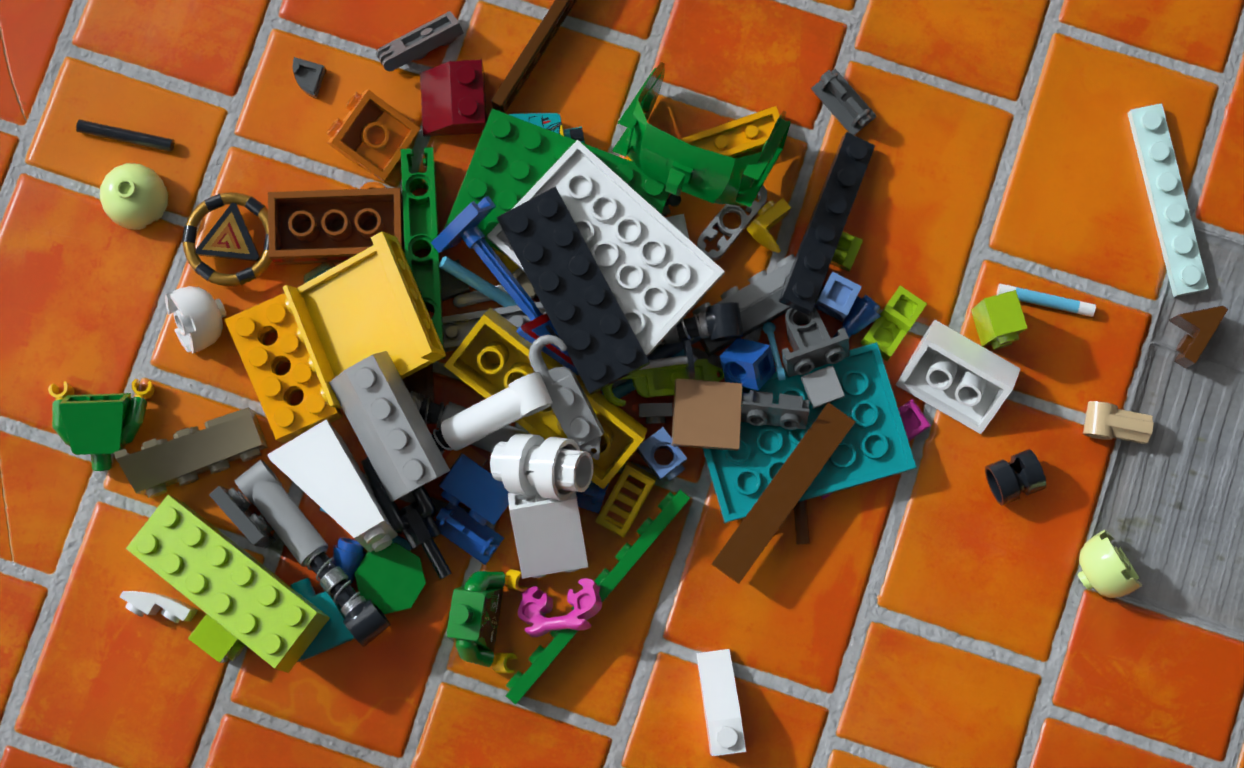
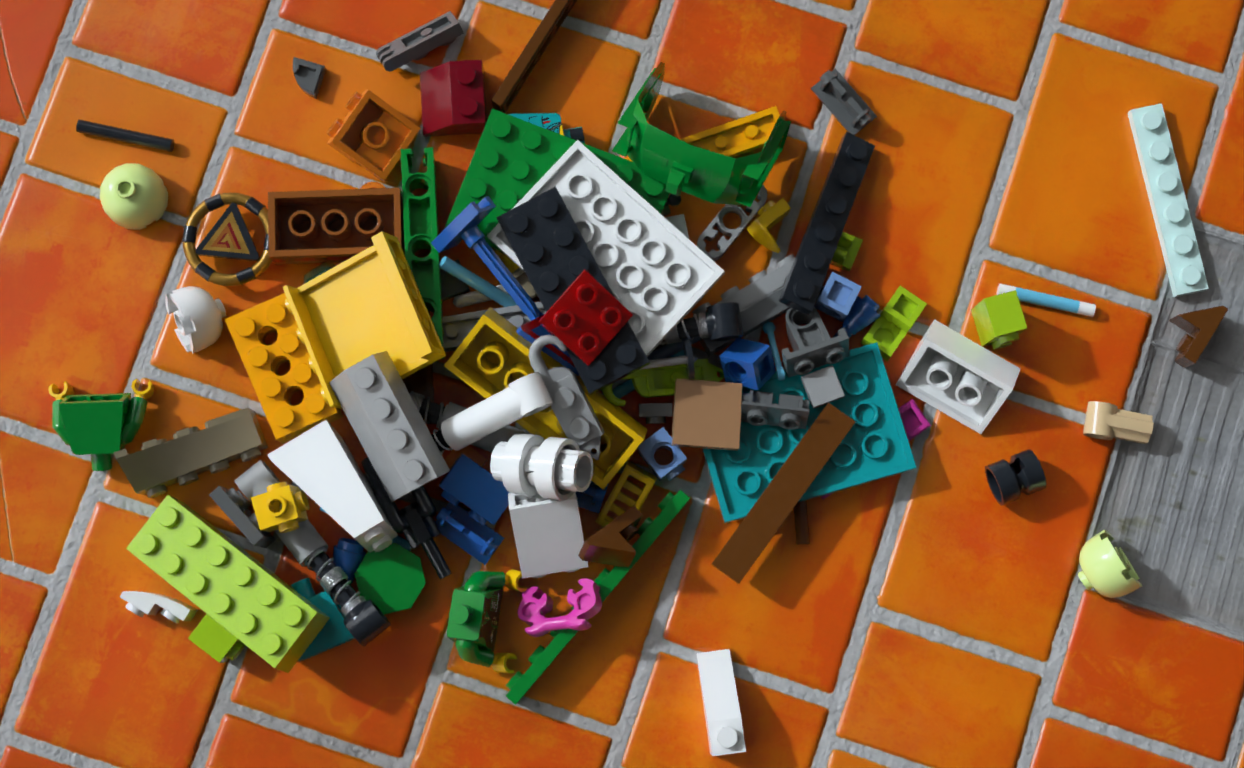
(280, 508): none -> yellow brick
(586, 317): none -> red hinge
(611, 542): none -> reddish brown slope

